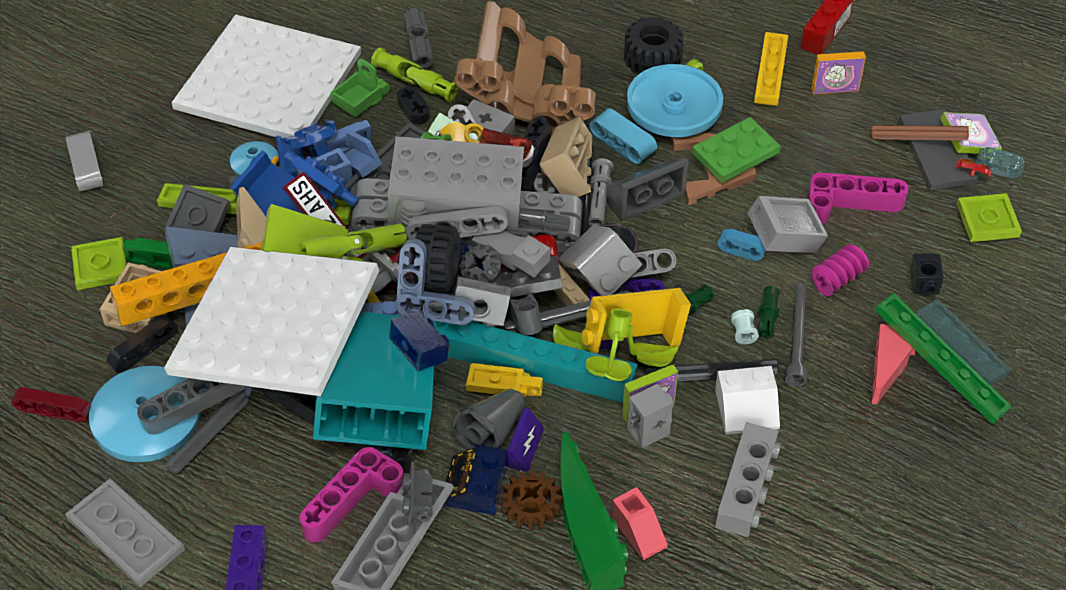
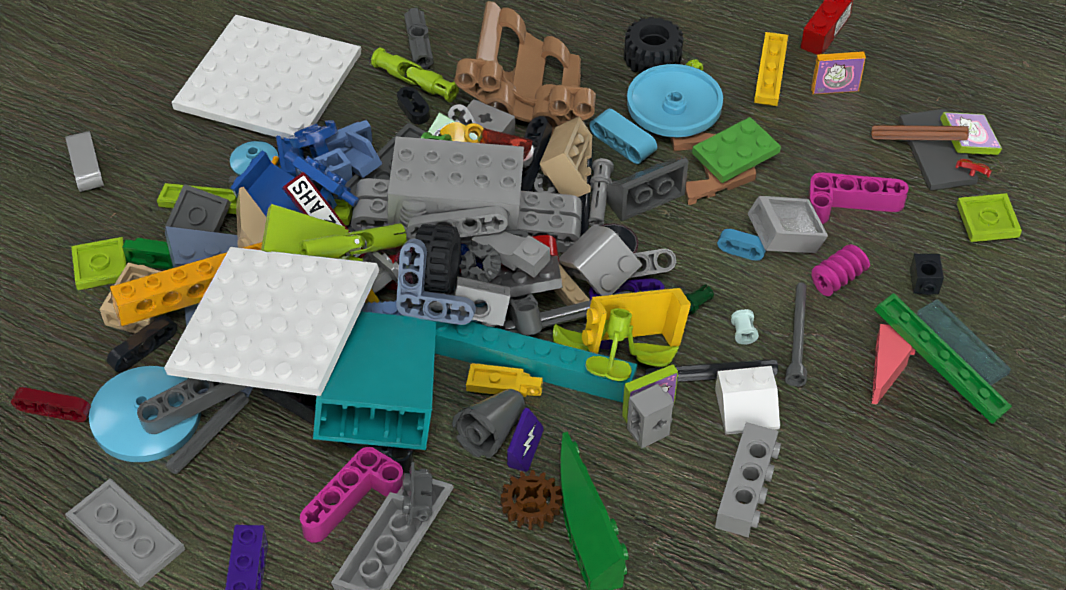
(360, 90): bright green piece -> none
(419, 340): clear blue brick -> none
(477, 479): clear blue slope -> none
(543, 219): dark grey axle -> none
(638, 523): coral slope -> none
(768, 311): dark green pin -> none
(1001, 161): clear light blue beam -> none

